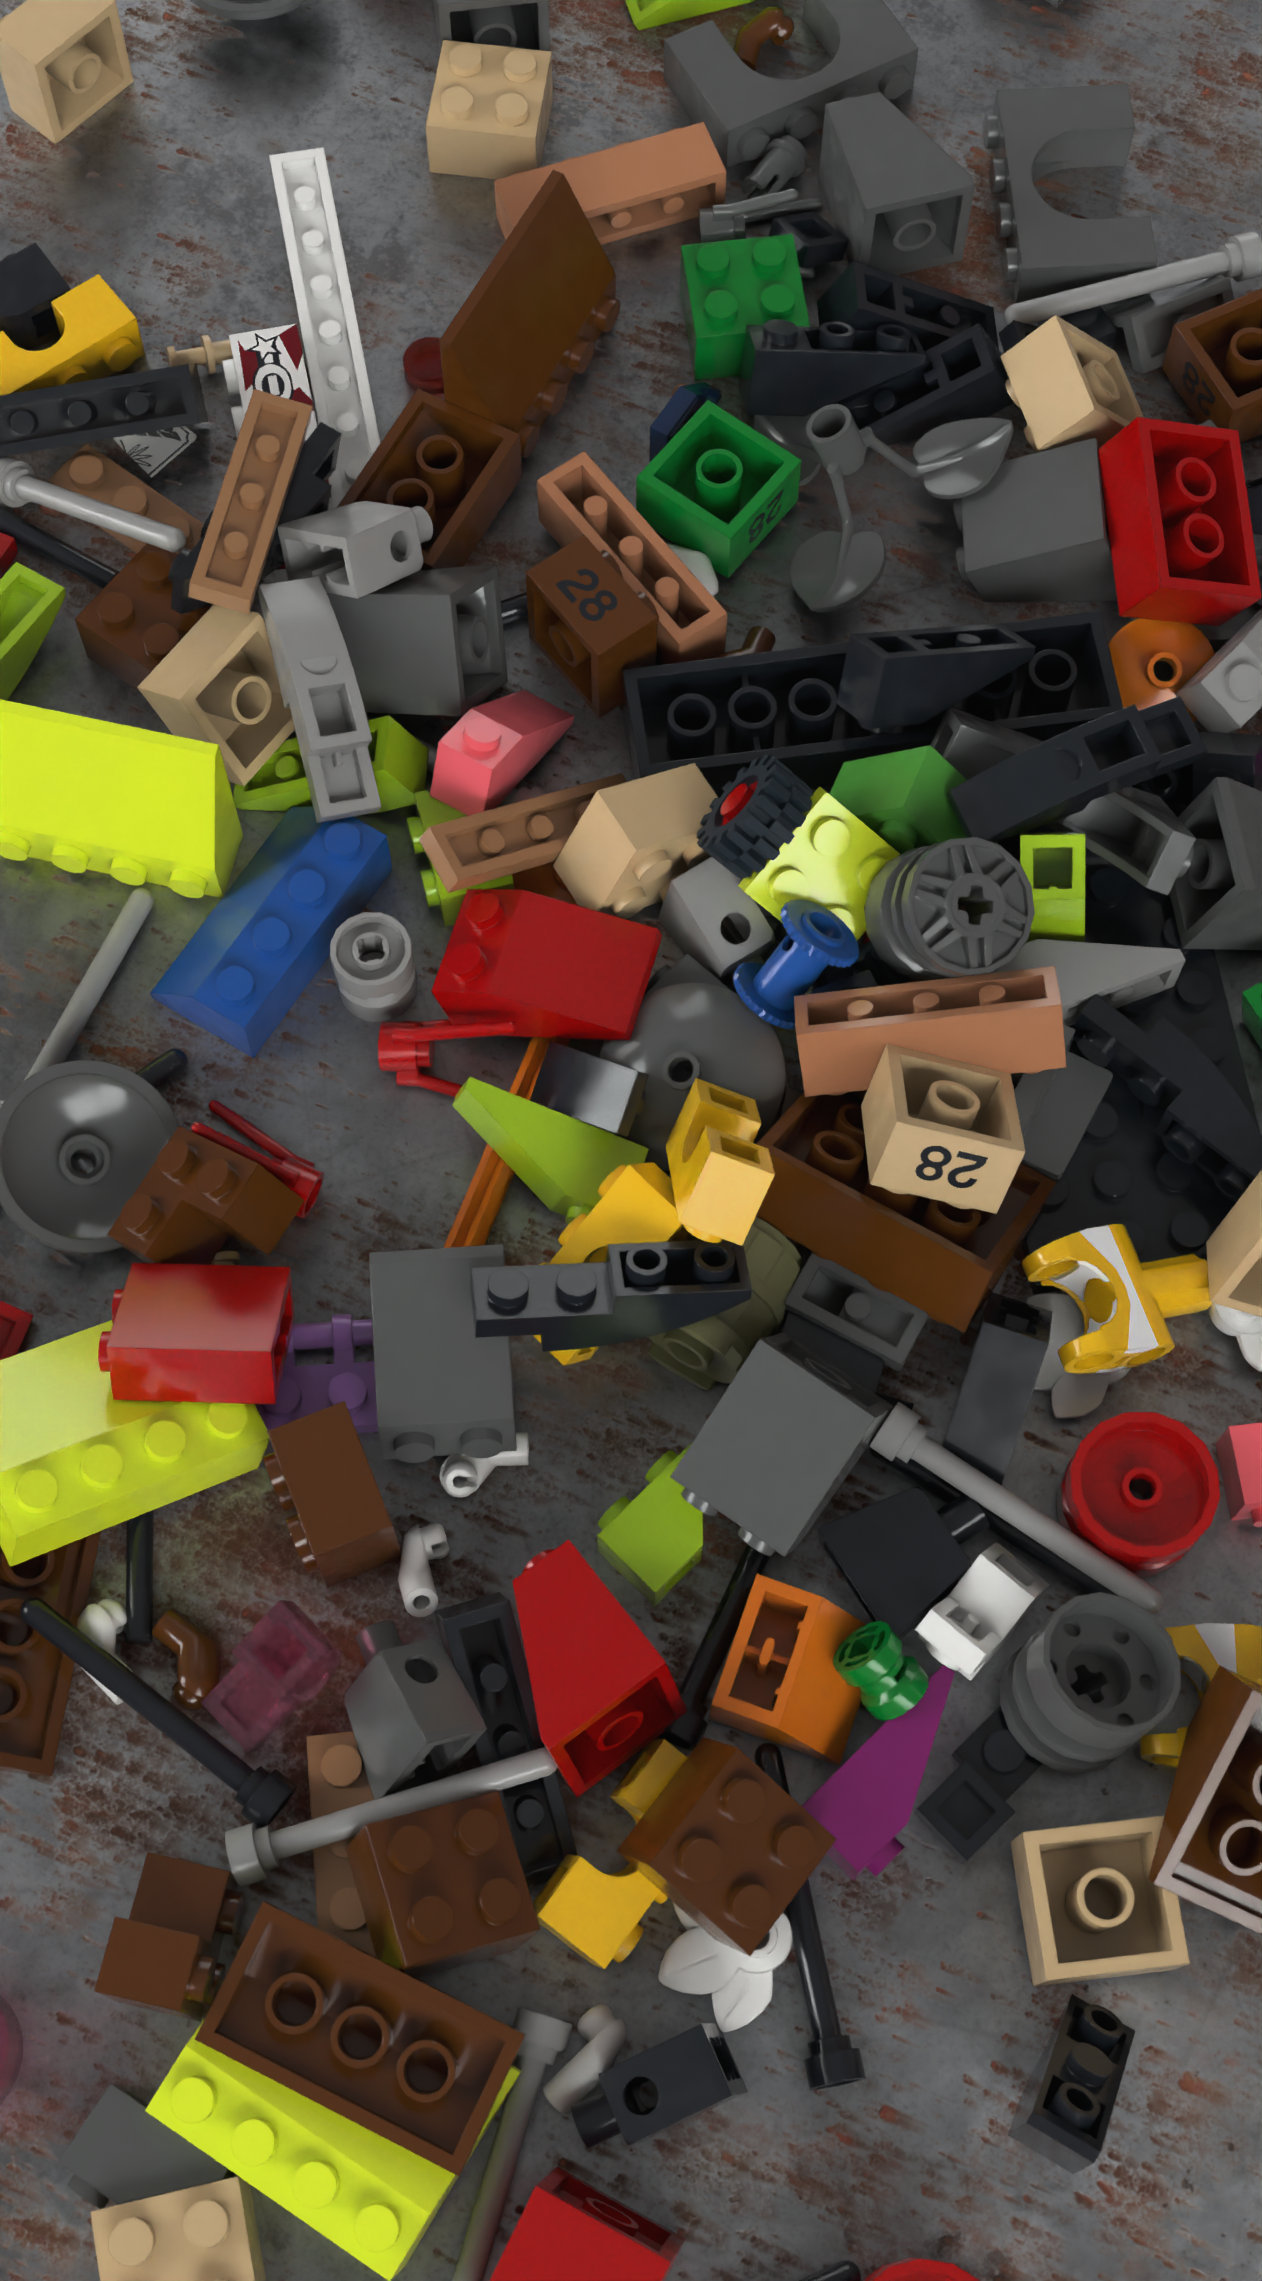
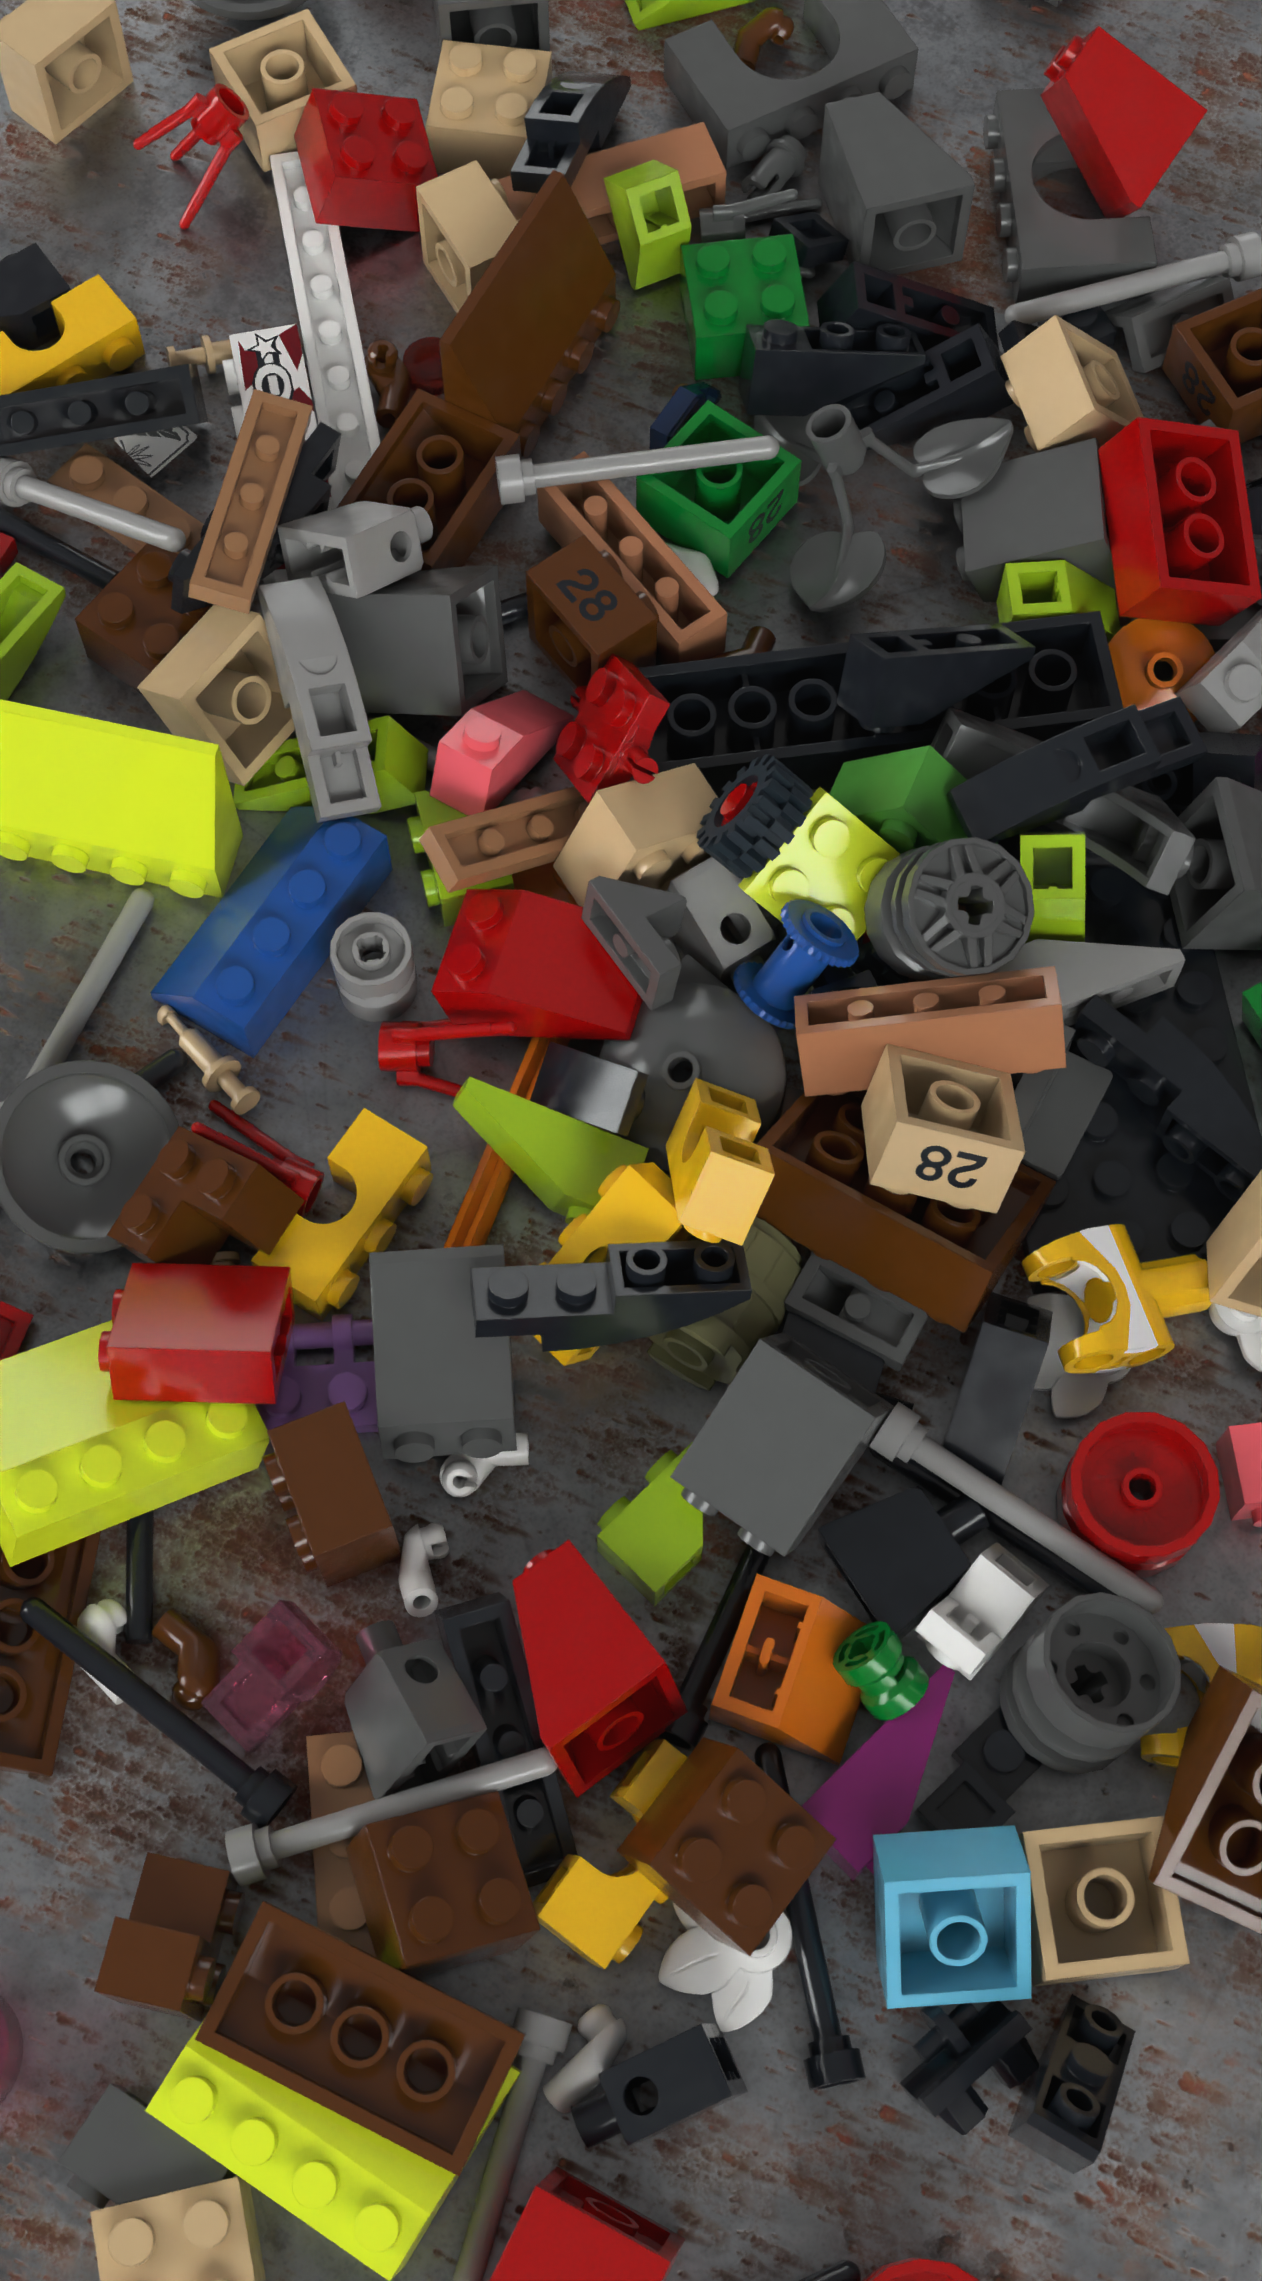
(214, 120): none -> red plant
(218, 1071): none -> tan piece
(274, 77): none -> tan brick
(364, 159): none -> red brick
(385, 1174): none -> yellow arch
(389, 379): none -> reddish brown arm
(462, 228): none -> tan brick
(521, 477): none -> light grey piece
(566, 122): none -> black slope
(611, 730): none -> red plate
(635, 932): none -> dark grey slope
(649, 220): none -> lime slope
(952, 1916): none -> medium azure brick
(960, 2052): none -> black hips
(1053, 590): none -> lime slope
(1117, 118): none -> red slope

